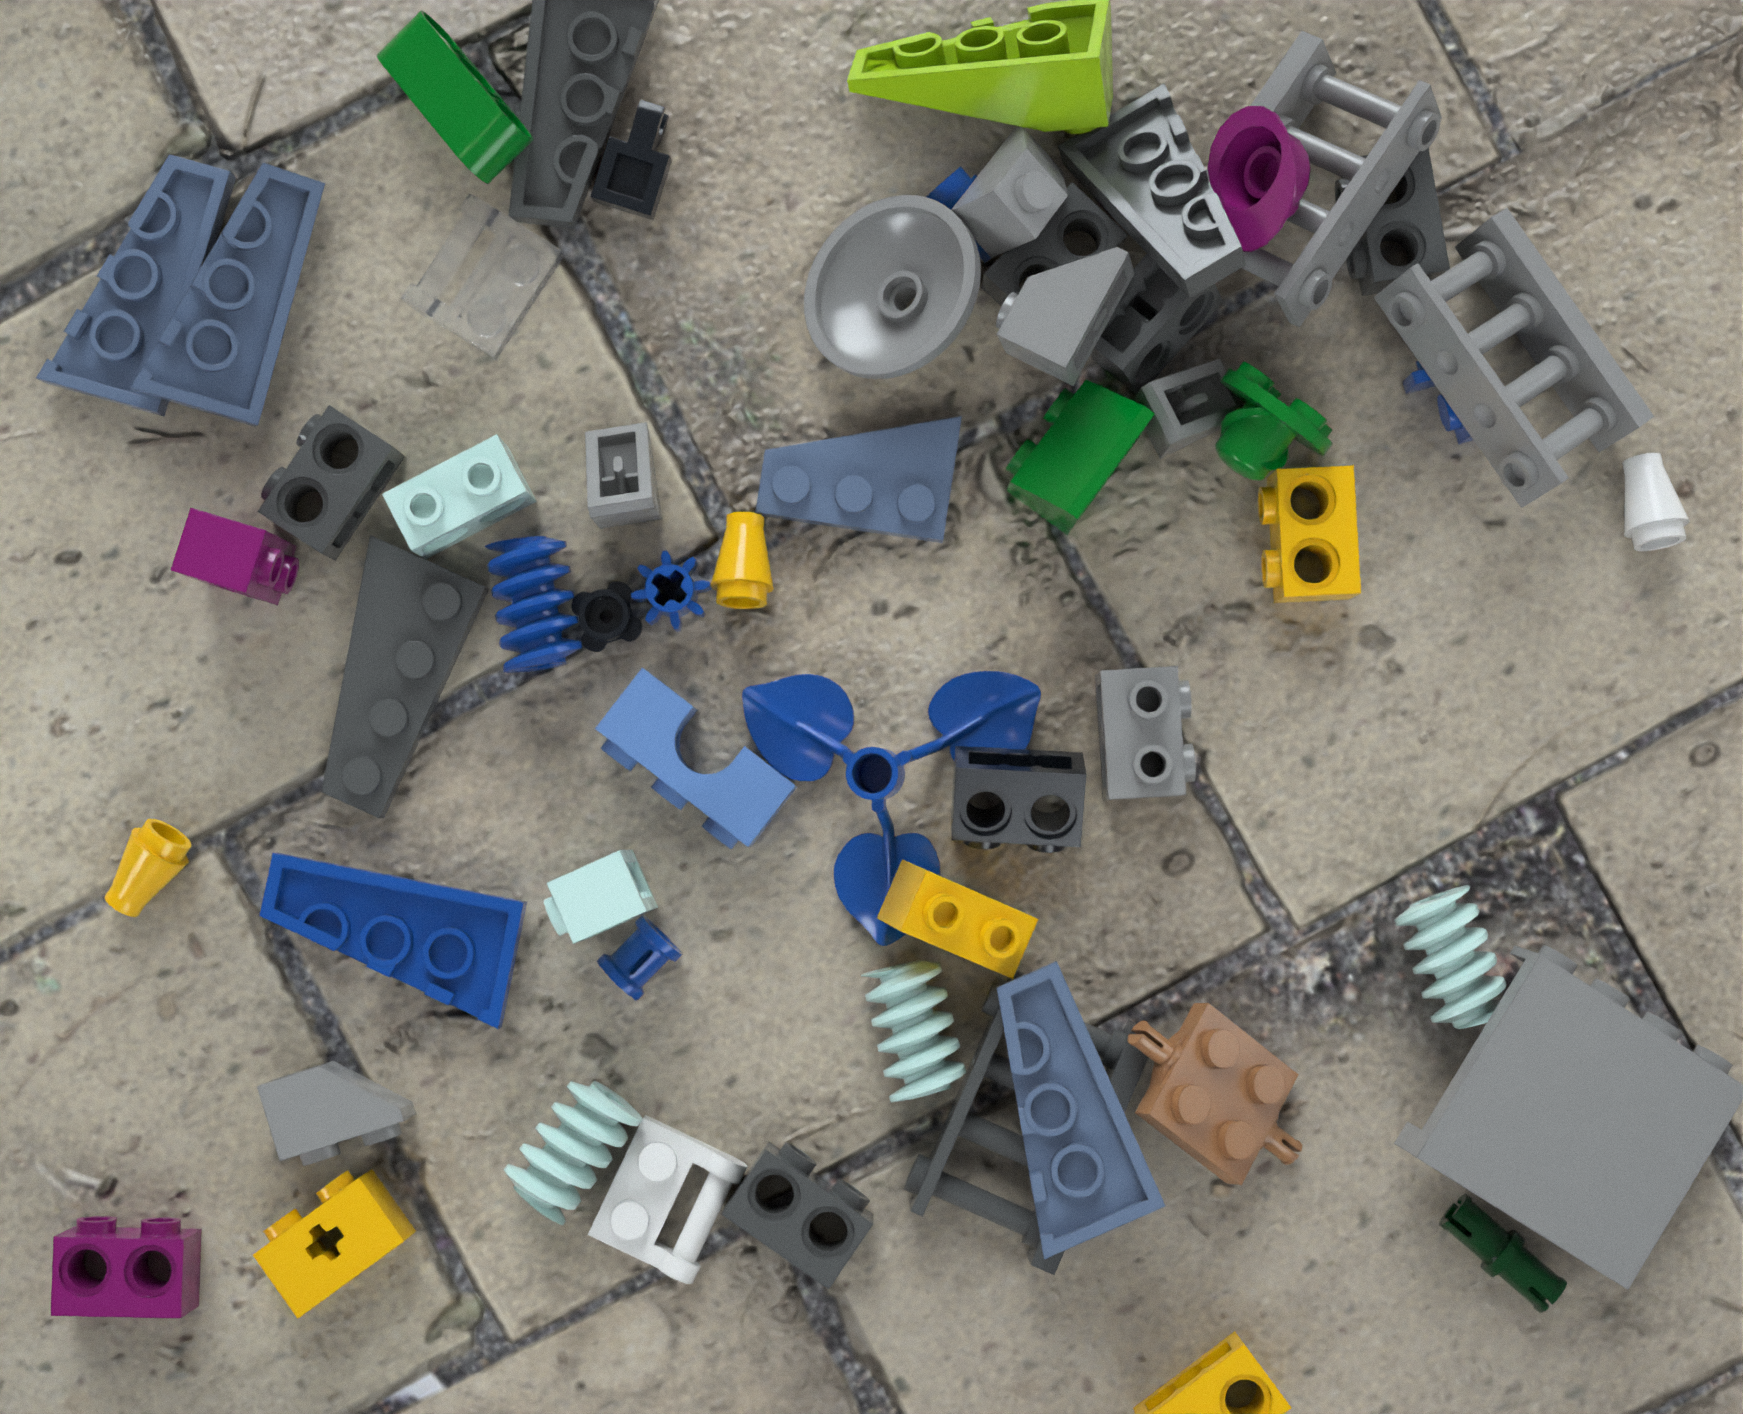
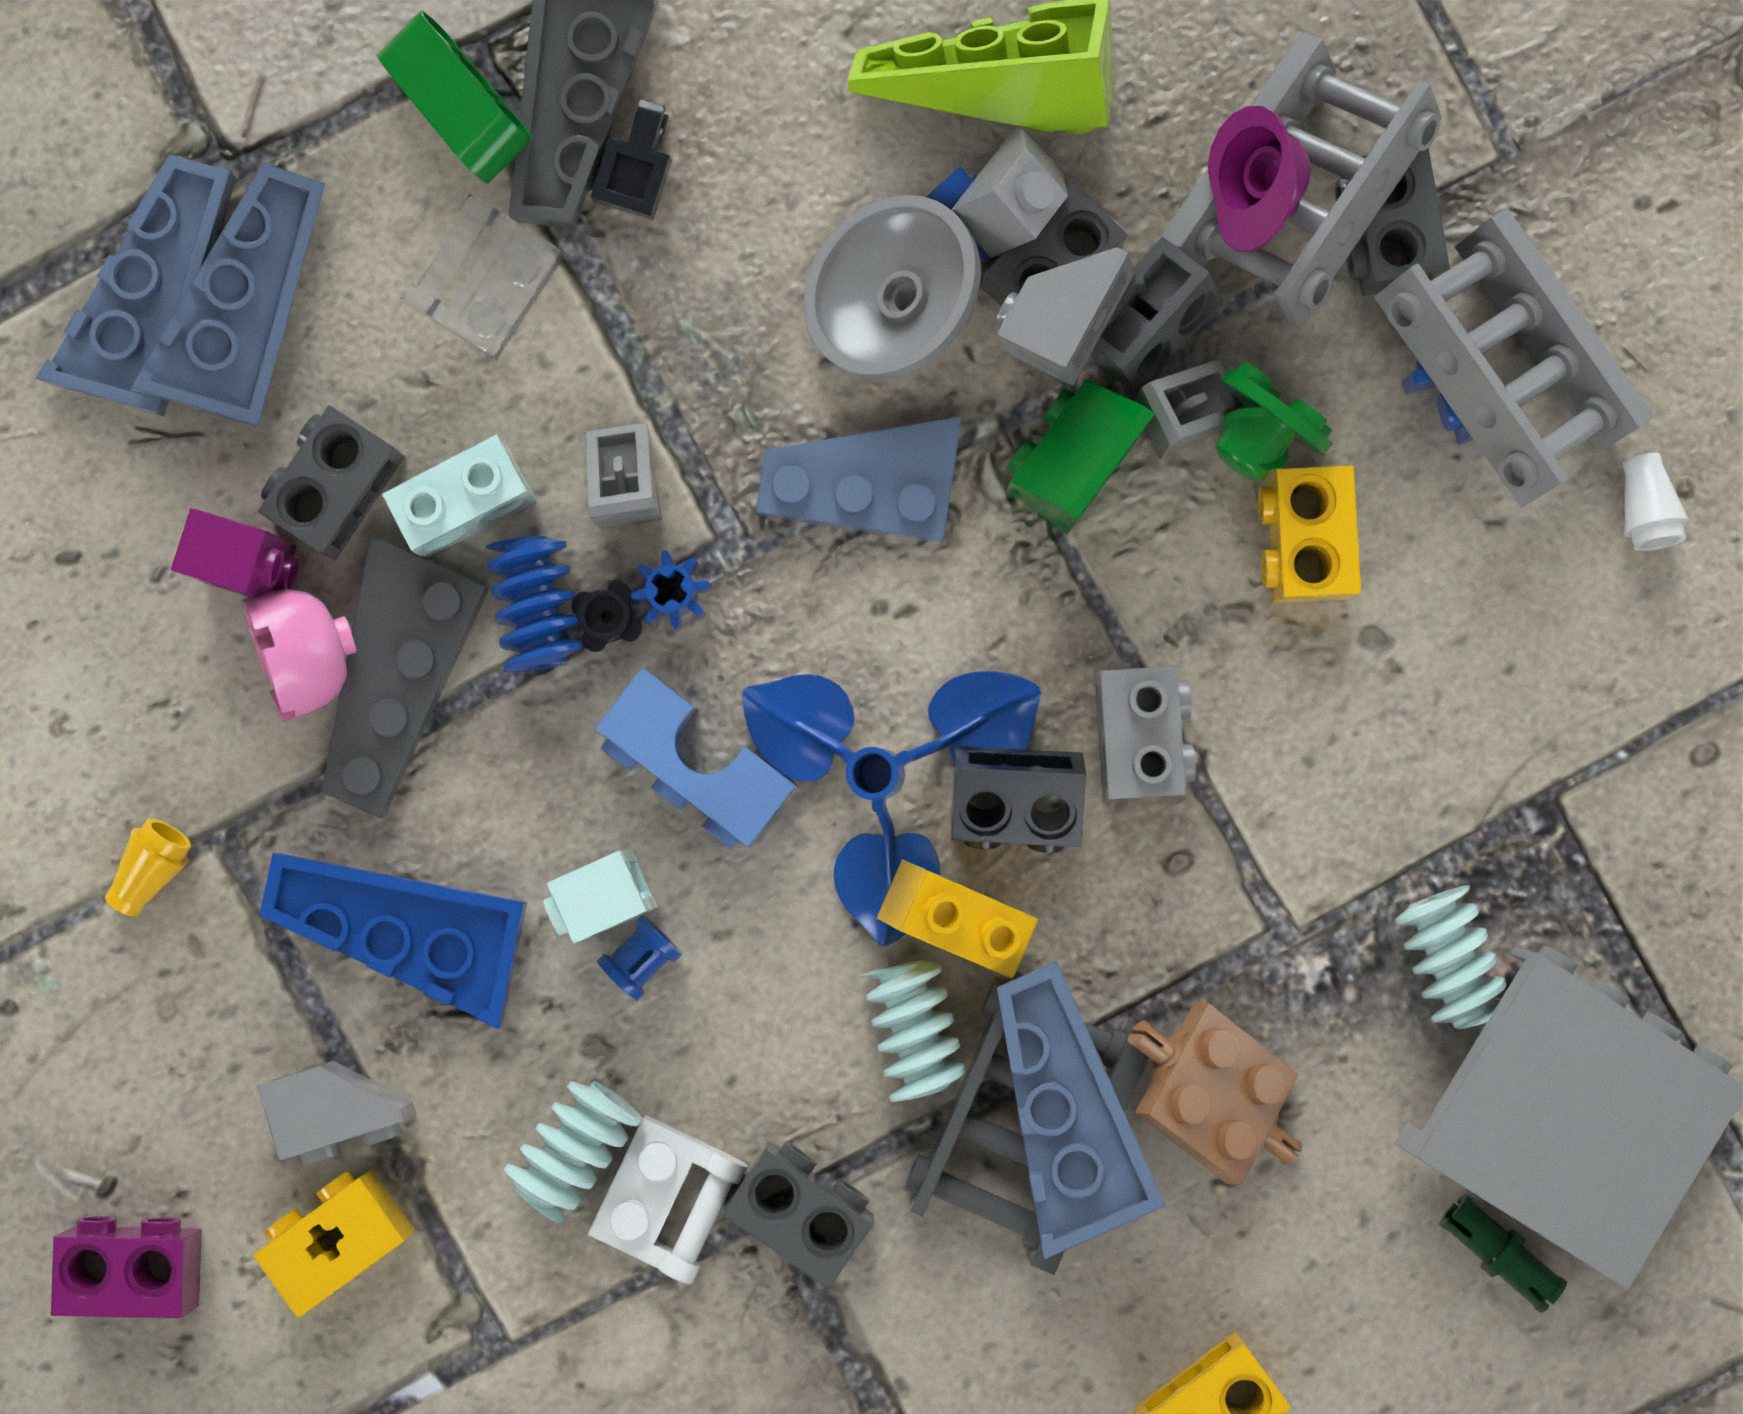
(299, 649): none -> bright pink cylinder
(743, 565): yellow cone -> none
(1158, 191): dark grey wing -> none

